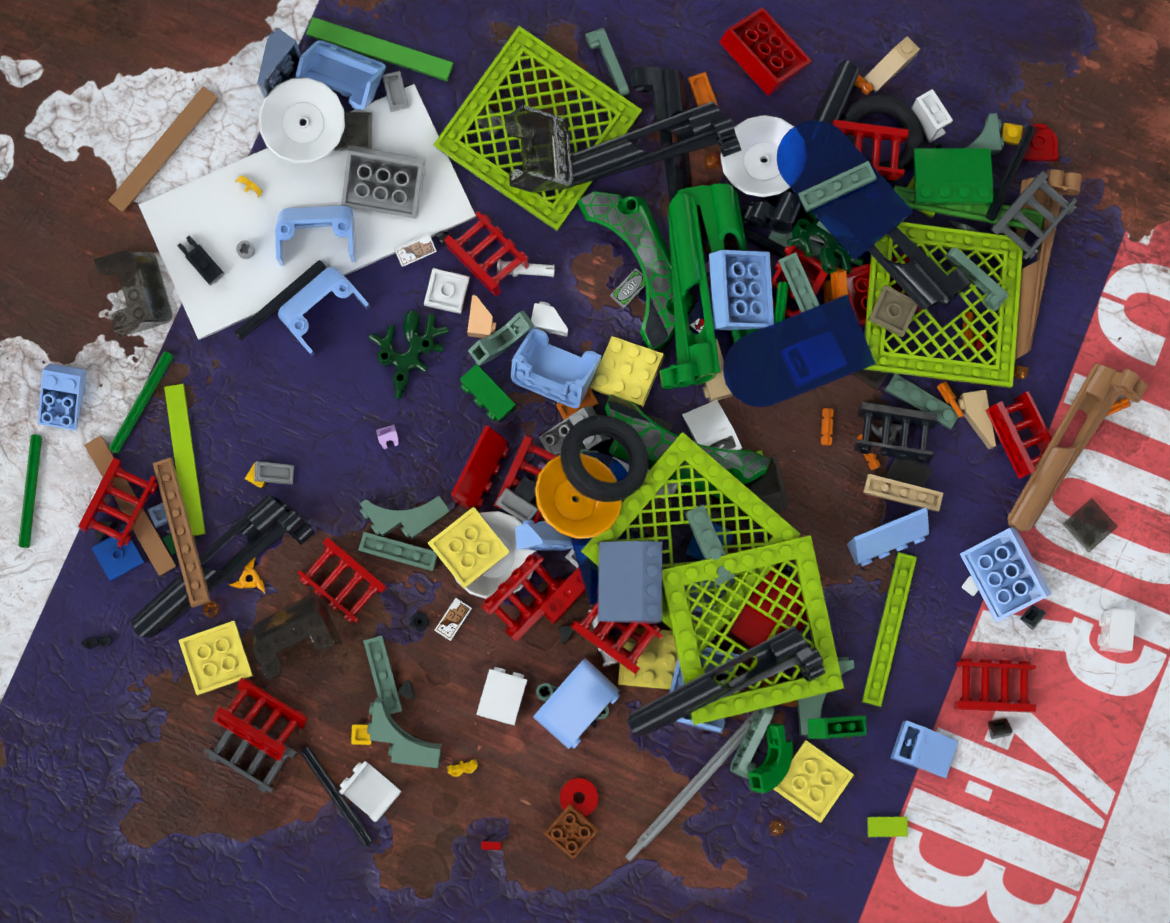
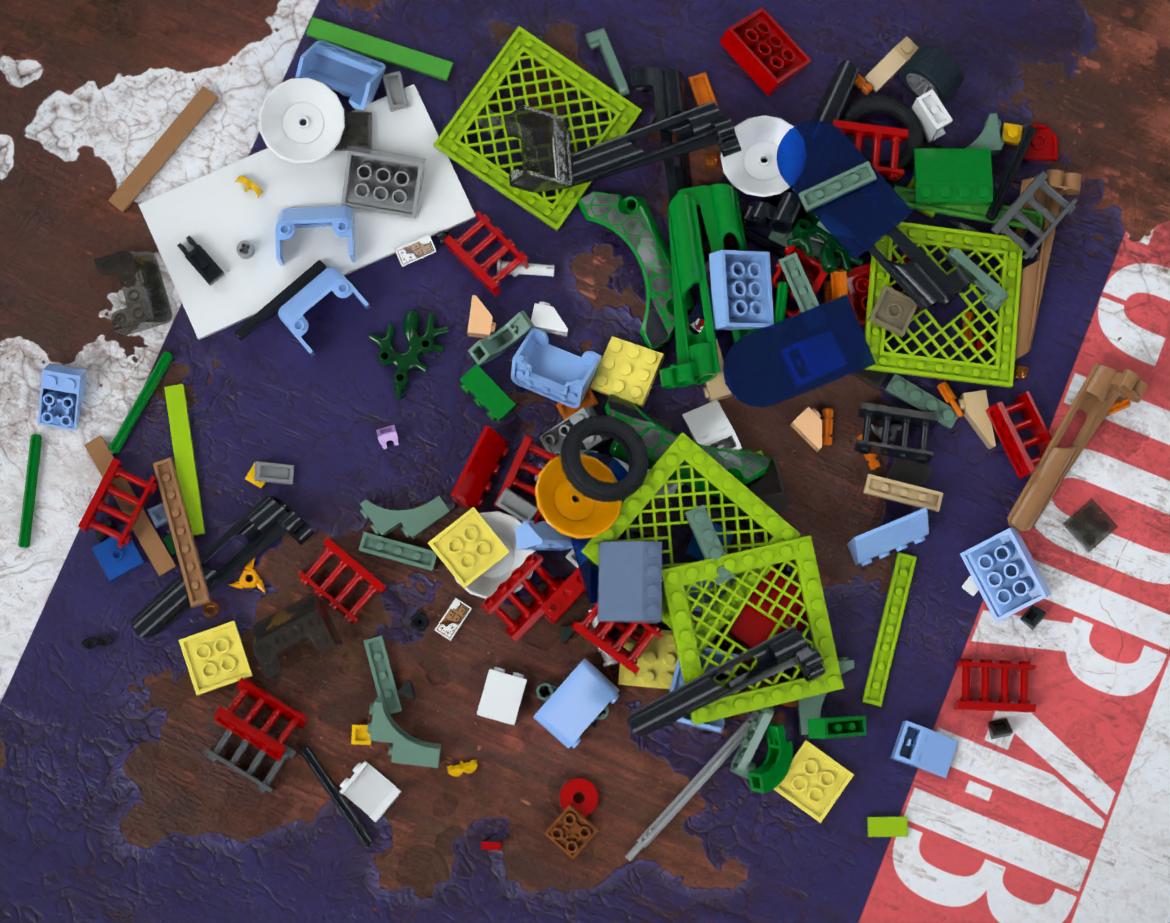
(278, 62): sand blue slope -> none
(446, 291): white plate -> none
(526, 489): black tile -> none
(629, 288): light grey tile -> none
(776, 828): clear orange hinge -> none
(809, 427): none -> light nougat slope
(934, 70): none -> black wheel
(1116, 631): white brick -> none

